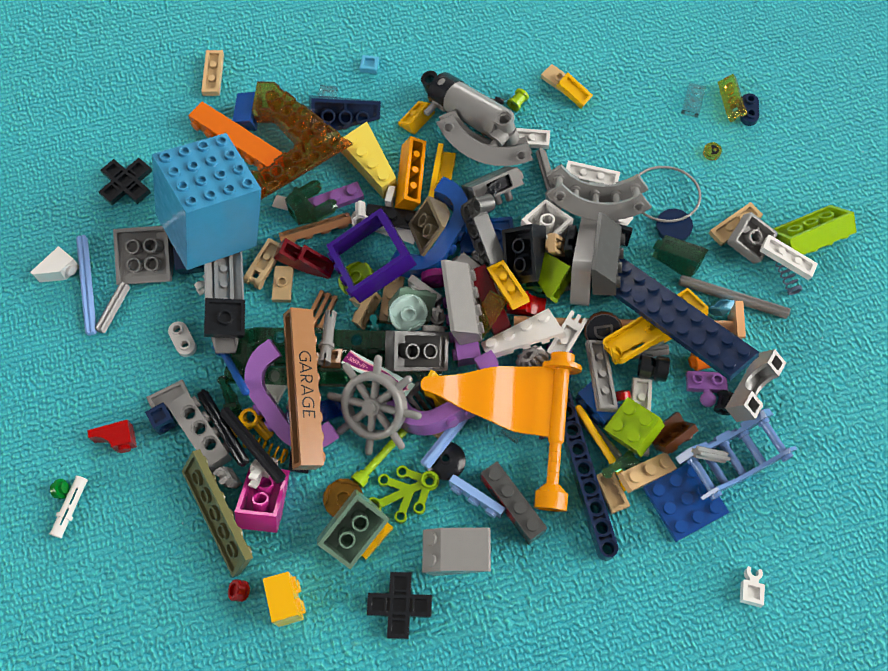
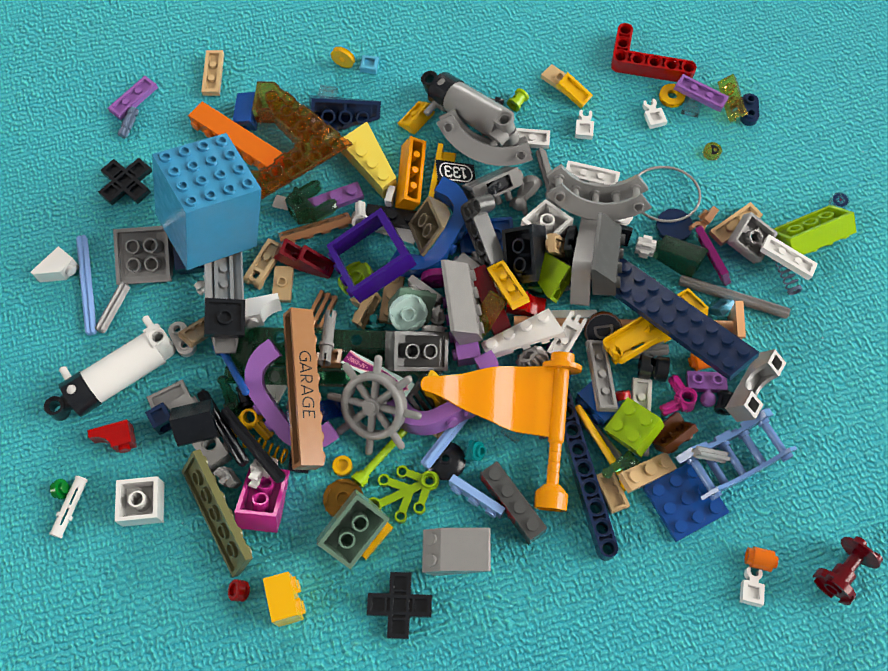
(112, 373): none -> white piece
(128, 122): none -> sand blue axle
(132, 97): none -> medium lavender tile
(139, 501): none -> white brick
(193, 333): none -> tan plate
(193, 423): none -> black slope
(245, 401): none -> black pin
(260, 308): none -> white arch
(342, 57): none -> yellow piece
(342, 466): none -> yellow tile
(455, 171): none -> black sticker
(475, 451): none -> teal plate
(527, 190): none -> light grey animal
(564, 313): none -> white sticker
(584, 126): none -> white plate
(645, 246): none -> white gear
(646, 64): none -> red beam
(654, 116): none -> white plate
(671, 102): none -> yellow piece
(681, 393): none -> dark pink axle
(701, 93): none -> medium lavender tile
(706, 217): none -> medium nougat plate
(713, 256): none -> magenta tile
(761, 558): none -> orange brick
(838, 580): none -> dark red piece
(839, 200): none -> tile

